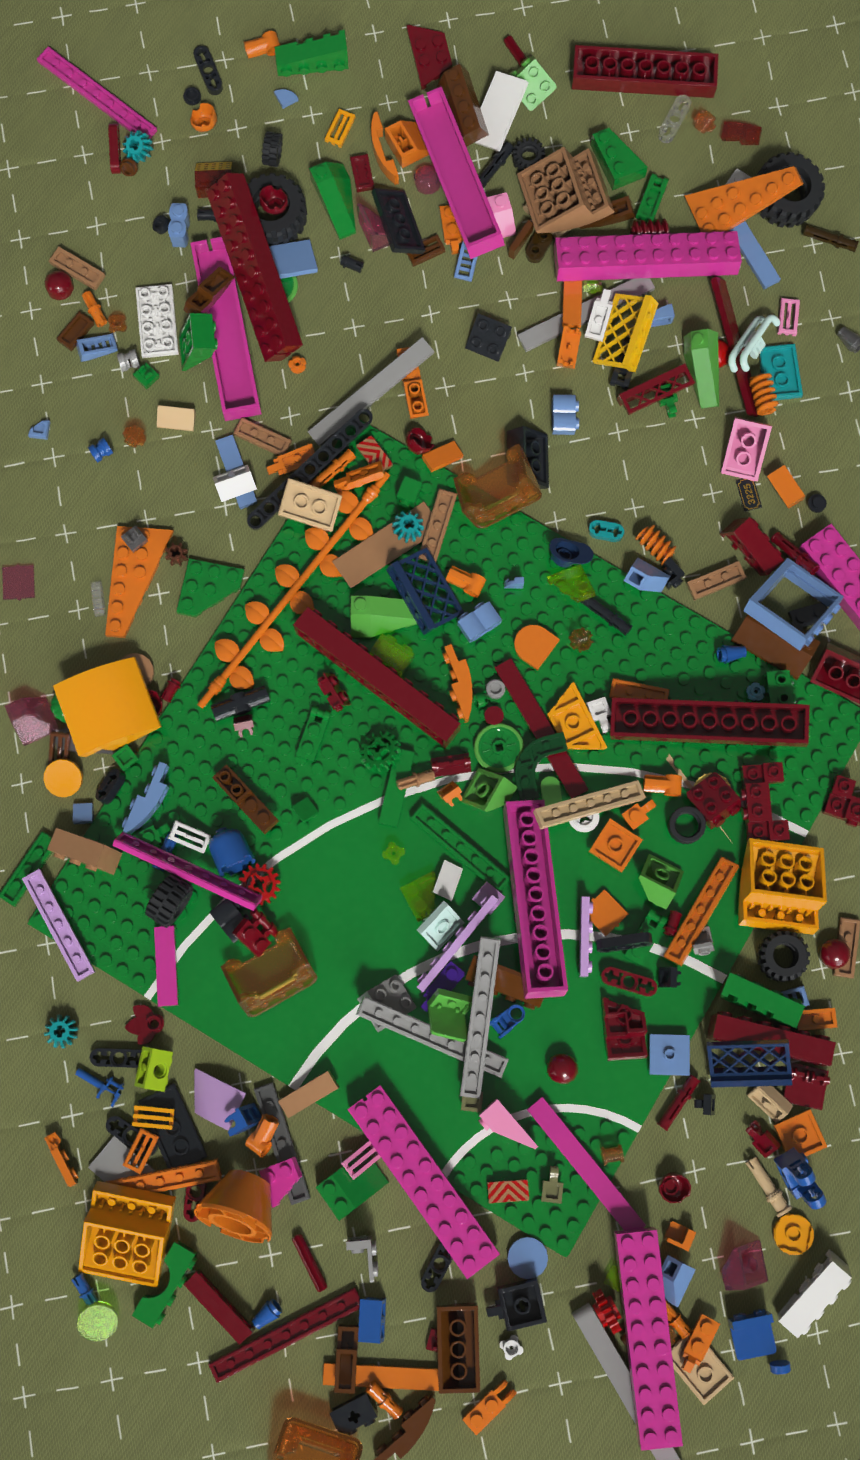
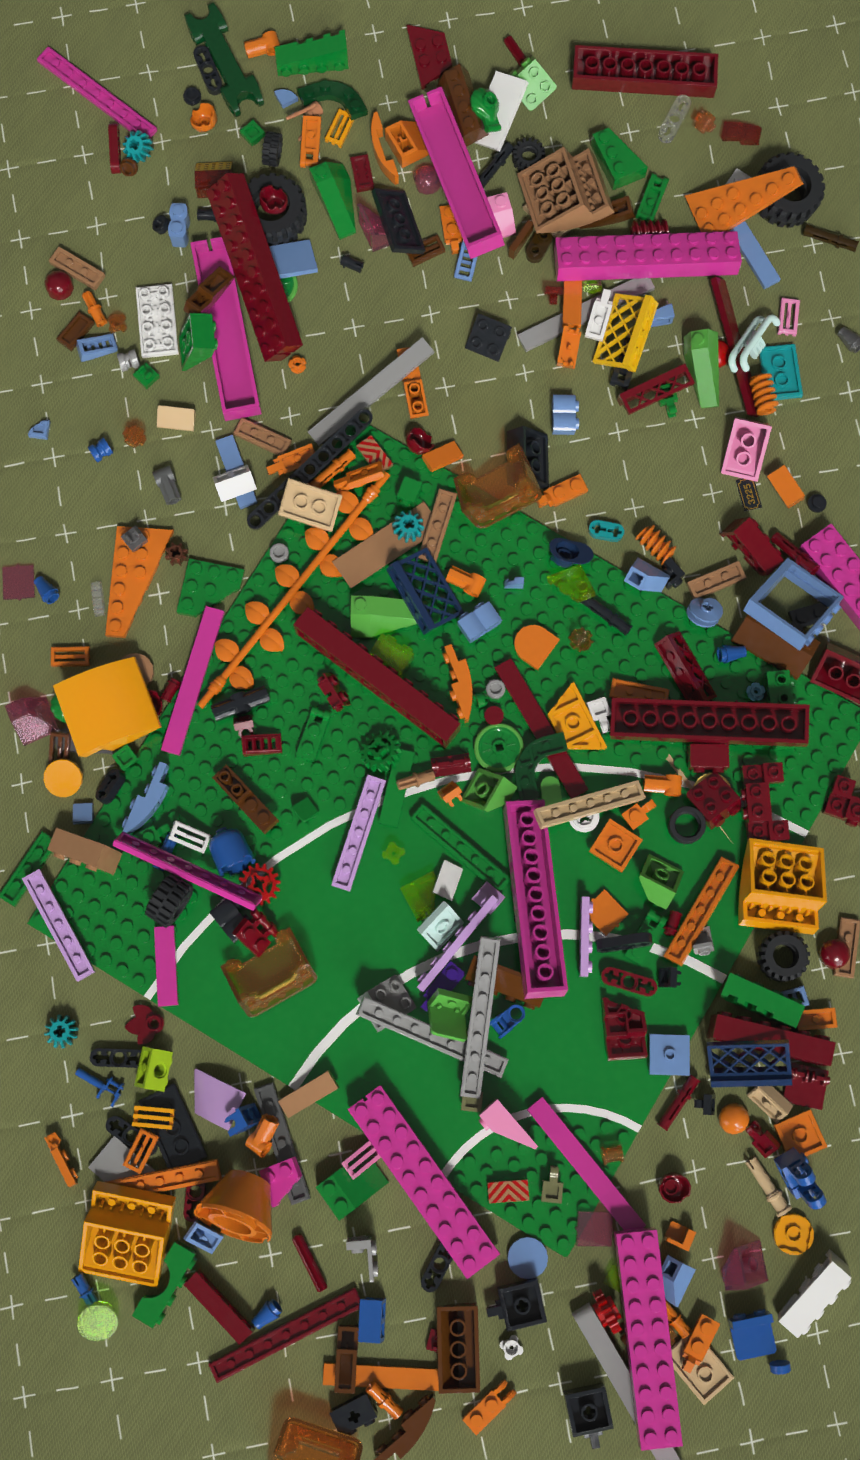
(46, 590): none -> blue cone
(86, 656): none -> orange tile
(165, 480): none -> dark grey piece
(192, 681): none -> dark pink tile
(203, 1236): none -> medium blue slope
(237, 86): none -> dark green piece
(252, 133): none -> green tile
(254, 752): none -> dark red slope
(279, 553): none -> light grey tile
(310, 140): none -> orange plate
(313, 109): none -> nougat plant
(335, 92): none -> dark green plate
(358, 833): none -> lavender plate
(486, 107): none -> green animal
(553, 292): none -> clear red tile
(562, 1068): dark red hair -> none
(563, 492): none -> orange hinge
(590, 1424): none -> black hinge
(594, 1229): none -> clear pink piece
(682, 670): none -> dark red fence
(704, 611): none -> medium blue piece
(708, 757): none -> dark red brick
(734, 1118): none -> orange hair

